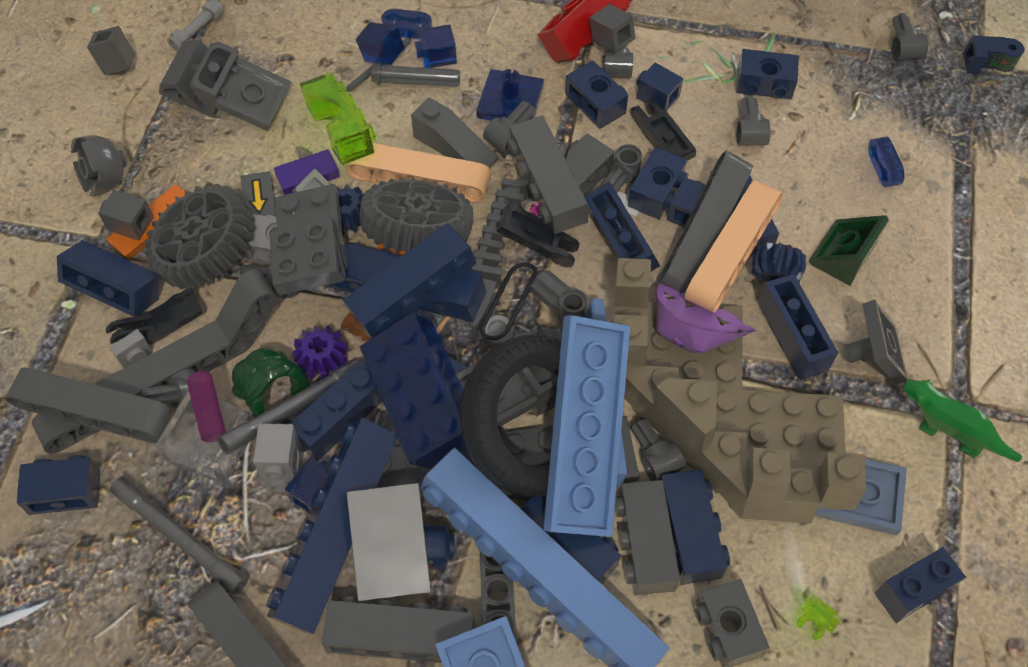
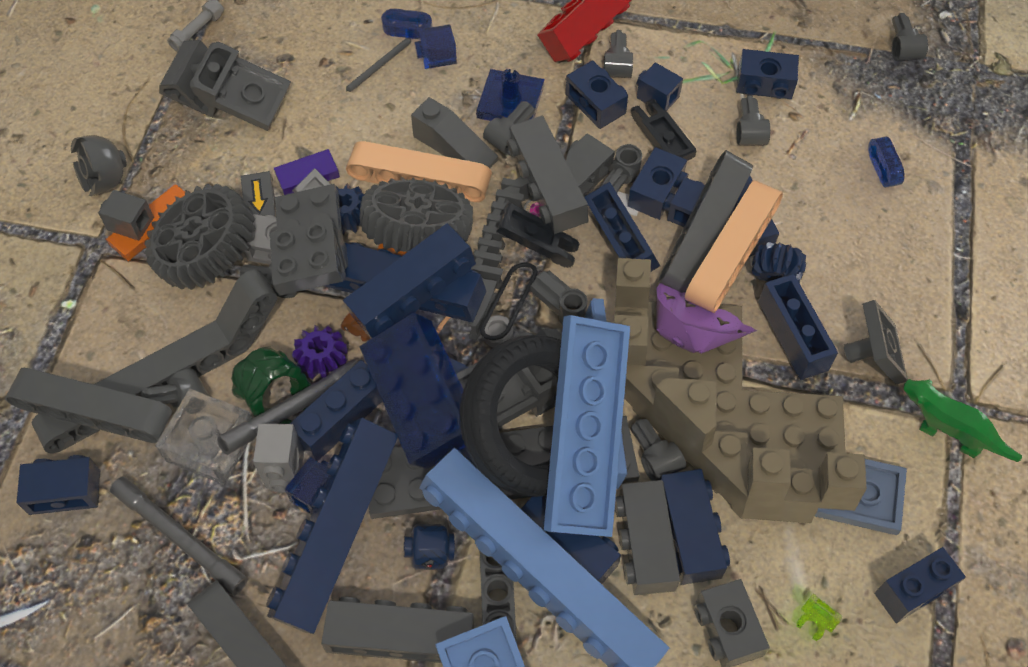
(108, 278): dark blue brick -> none
(111, 50): dark grey brick -> none
(131, 349): light grey plate -> none
(161, 320): black arm -> none
(207, 405): magenta piece -> none
(348, 131): clear neon green arch -> none
(380, 43): clear blue brick -> none
(388, 542): light grey tile -> none
(414, 75): dark grey axle -> none
(612, 28): dark grey brick -> none
(848, 246): dark green slope -> none
(992, 52): dark blue leg -> none

